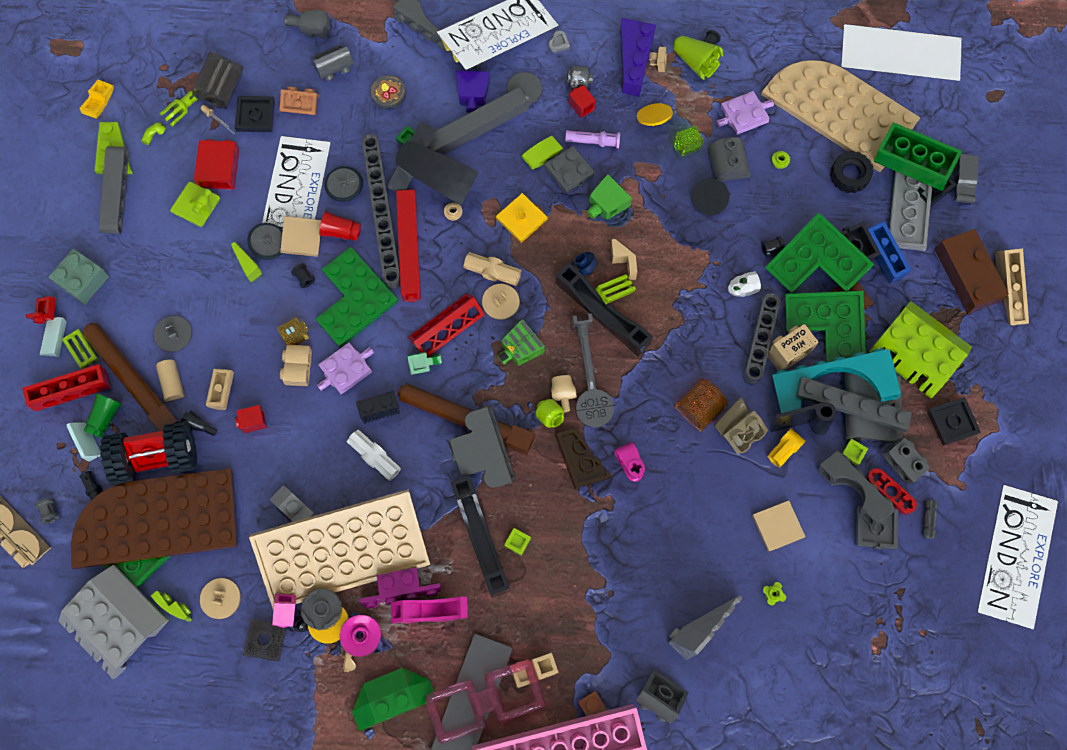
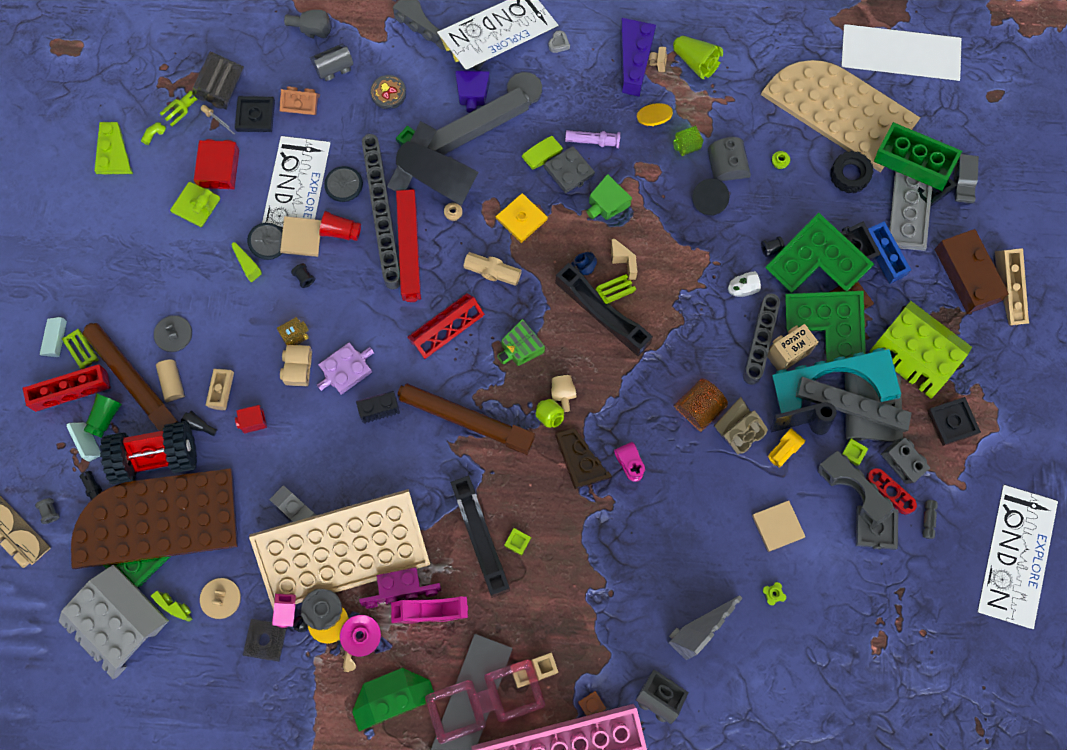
(44, 310): red bracket -> none
(78, 276): sand green brick -> none
(98, 98): yellow slope -> none
(113, 190): dark grey beam -> none
(363, 298): green plate -> none
(373, 455): white piece -> none
(420, 362): plate -> none
(483, 449): dark grey brick -> none
(500, 301): tan piece -> none
(579, 76): dark grey head -> none
(581, 101): red brick -> none
(593, 406): dark grey piece -> none
(712, 37): black bush -> none
(744, 112): lavender plate -> none

